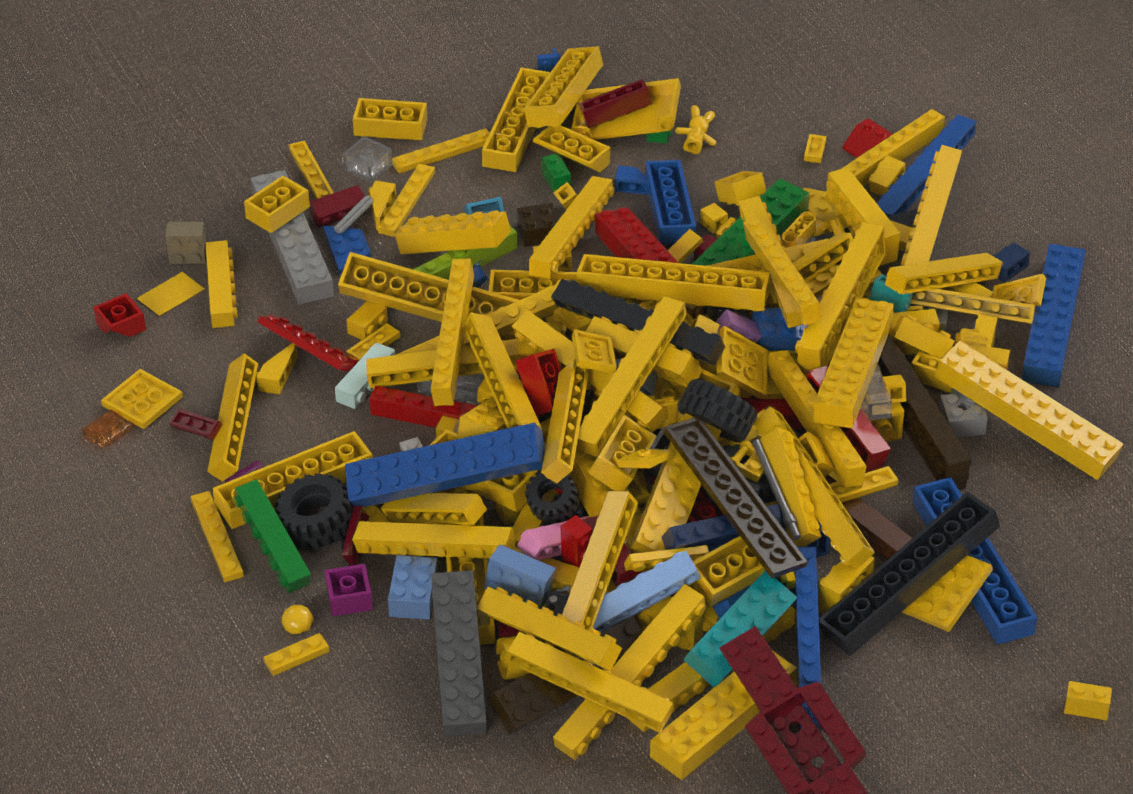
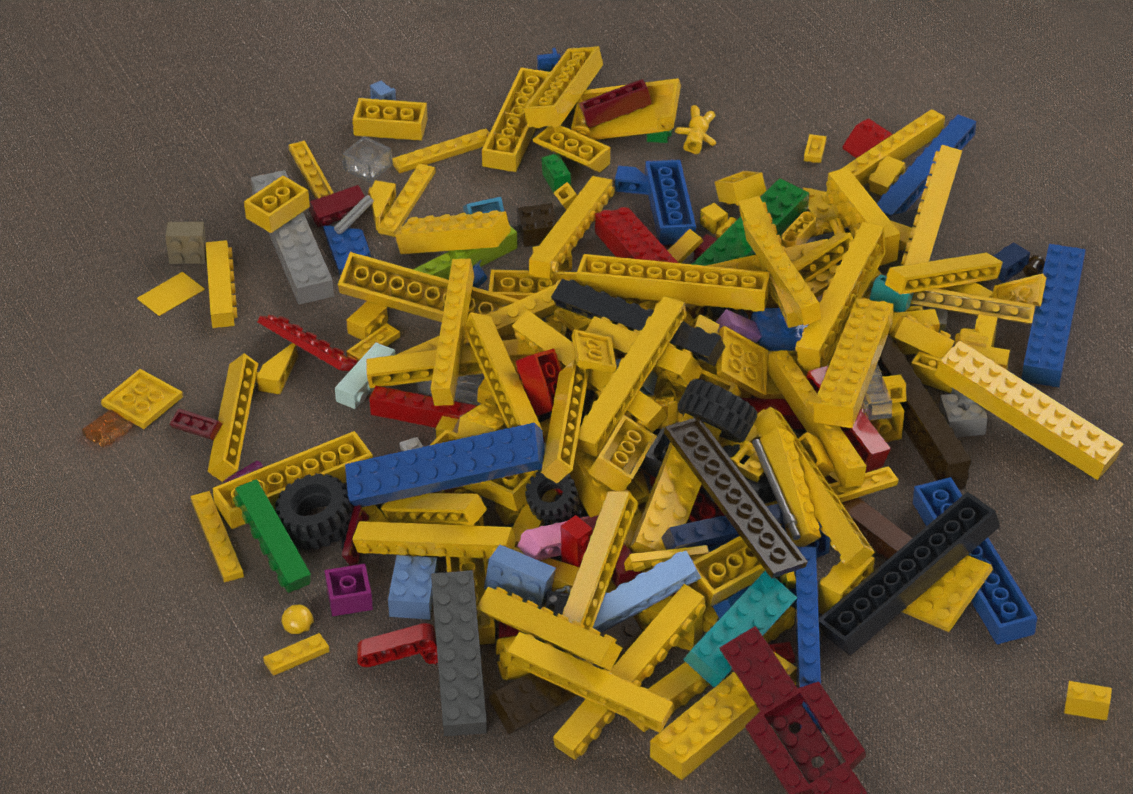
(120, 316): red slope -> none
(382, 91): none -> medium blue brick
(398, 645): none -> red beam
(645, 458): yellow plate -> none
(784, 650): none -> red plate
(1035, 264): none -> dark brown bush

